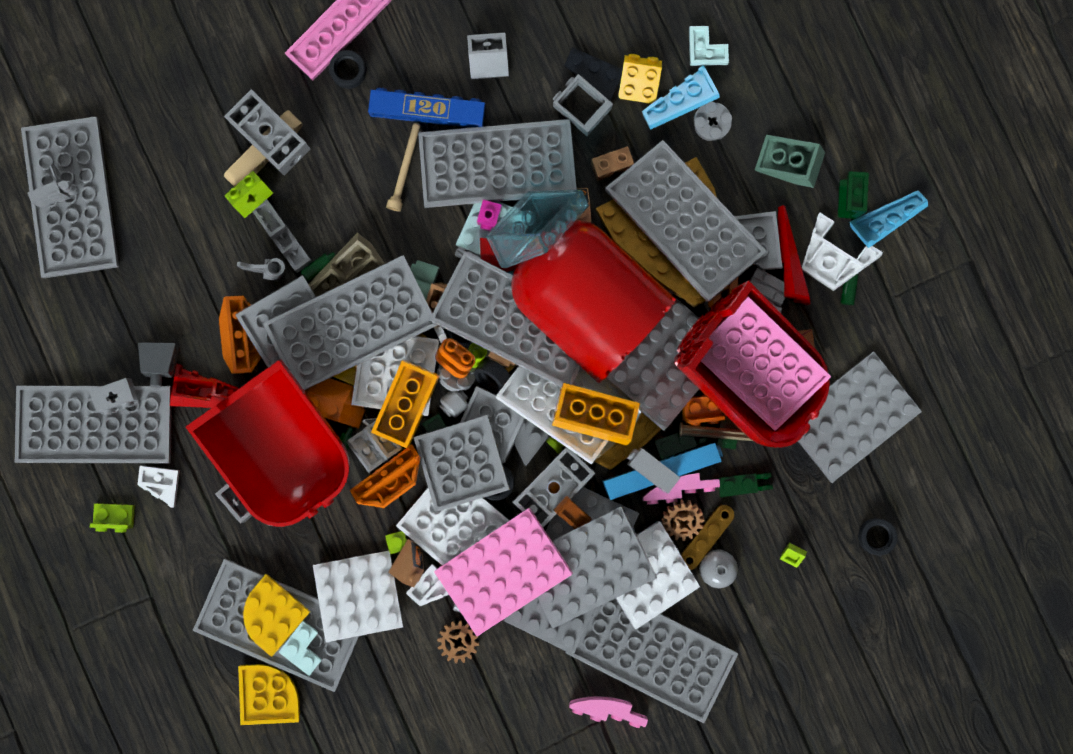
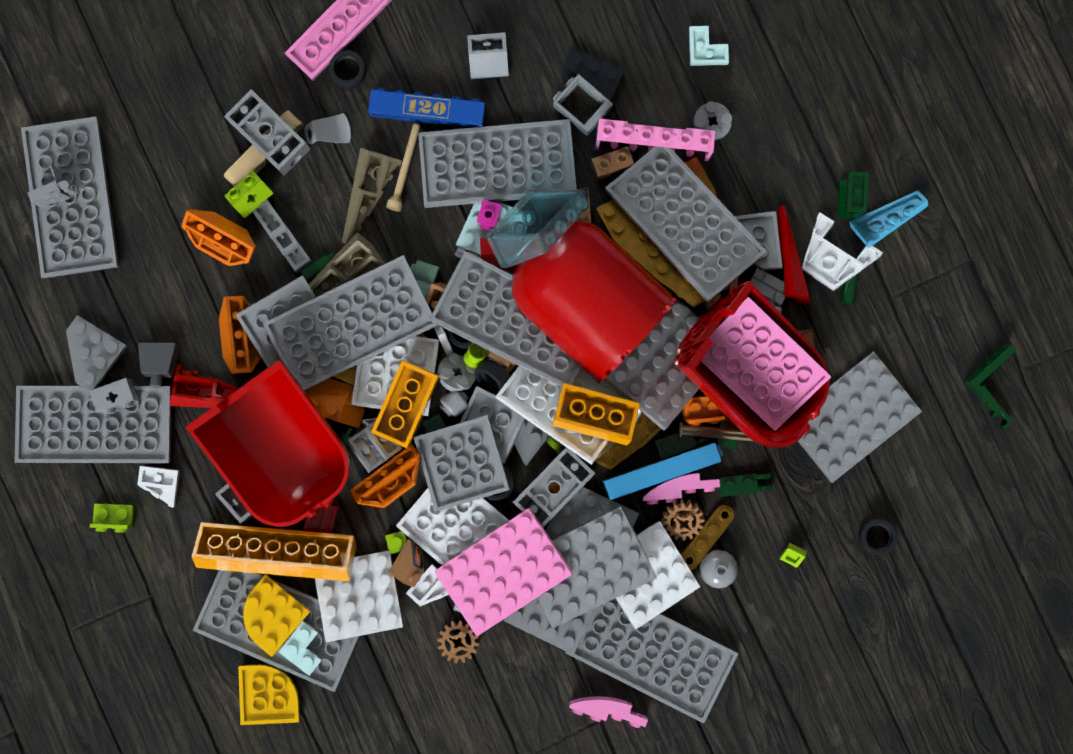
(91, 352): none -> light grey plate
(218, 237): none -> orange wedge
(271, 270): light grey pin -> none
(274, 551): none -> light orange brick
(322, 521): none -> red plate
(329, 129): none -> light grey piece
(370, 178): none -> dark tan wedge
(455, 358): orange brick -> none
(572, 513): dark orange tile -> none
(640, 78): yellow bracket -> none
(652, 470): light grey window -> none
(653, 136): none -> bright pink window
(691, 94): medium azure wing -> none
(790, 160): sand green slope -> none
(982, 373): none -> dark green hinge

